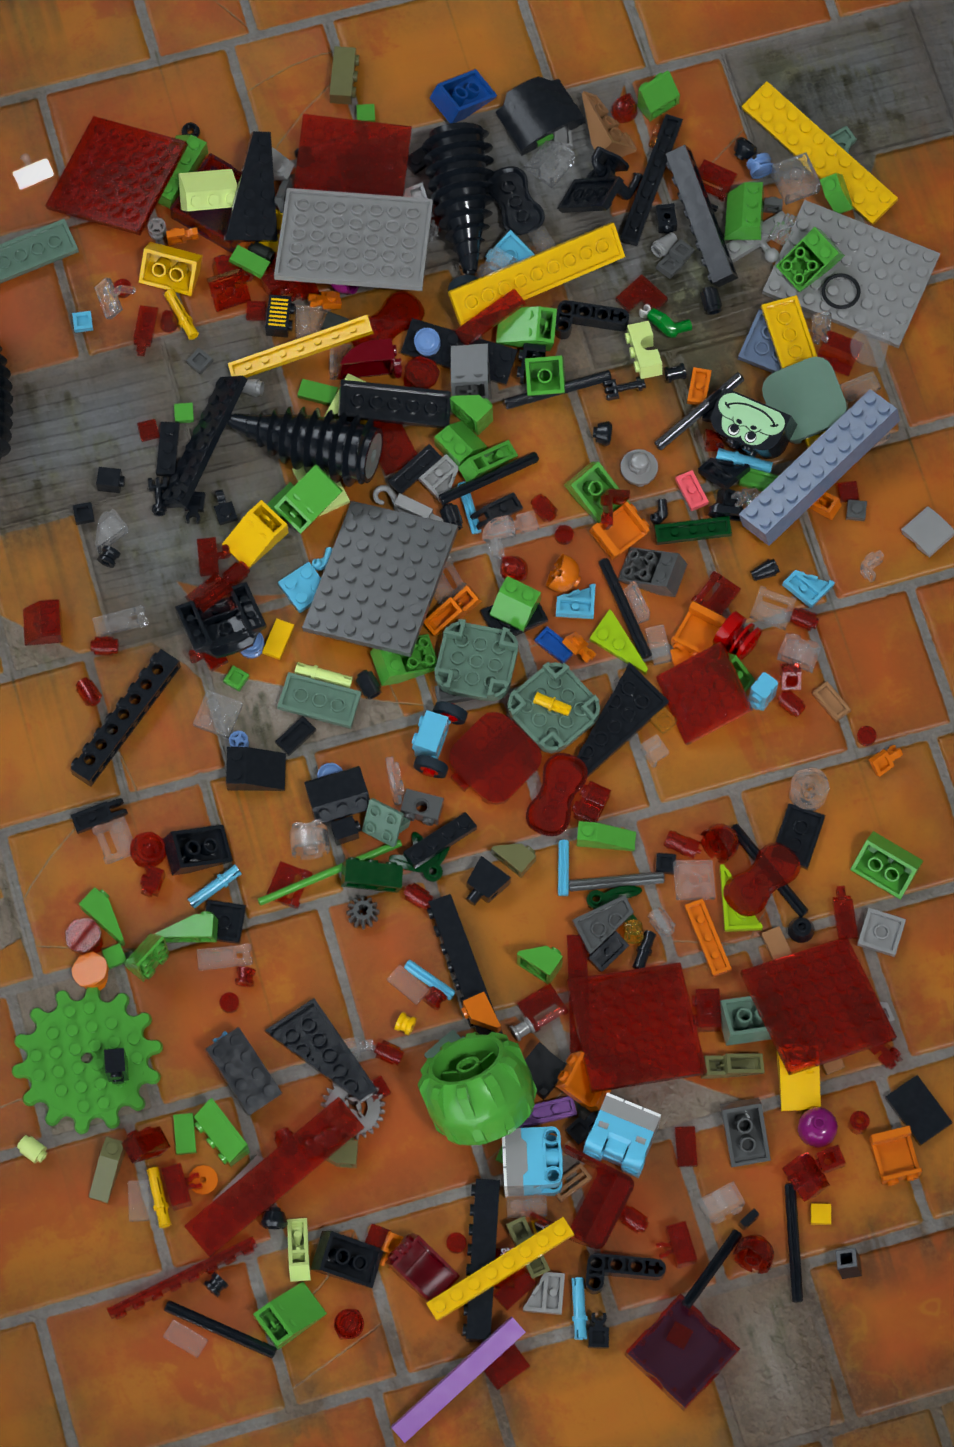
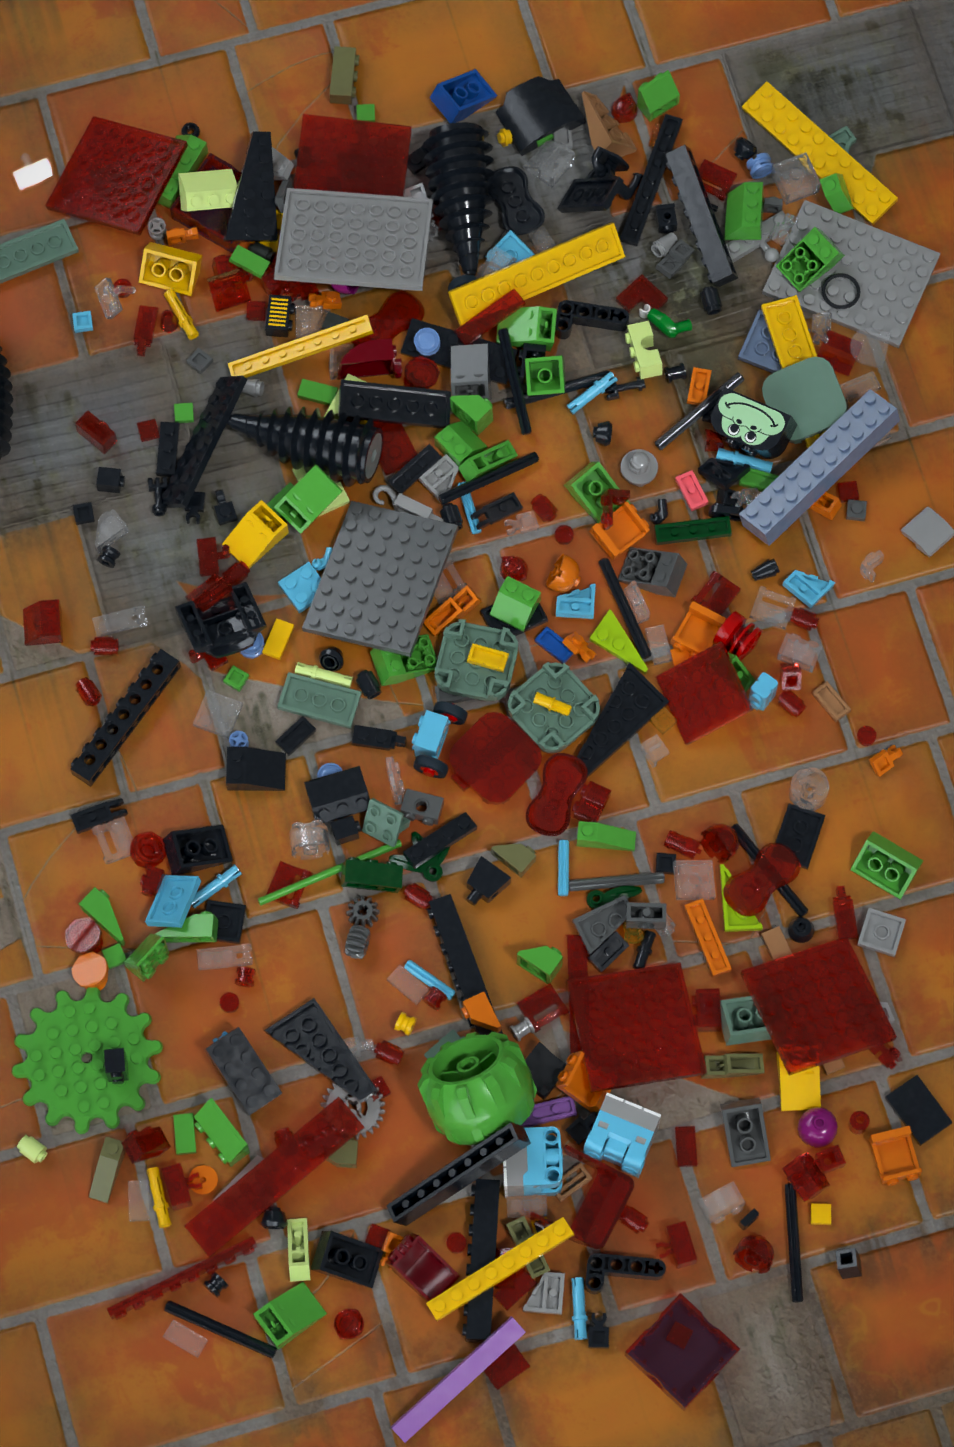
(96, 432): none -> clear red brick
(173, 901): none -> medium azure plate
(331, 659): none -> black cone
(357, 941): none -> dark grey gear
(377, 738): none -> black hinge
(458, 1174): none -> black brick
(488, 657): none -> yellow tile
(496, 531): clear brick -> none
(504, 137): none -> yellow plate
(514, 381): none -> black axle
(592, 392): none -> medium azure pin
(646, 915): none -> dark grey brick
(711, 1269): black axle -> none

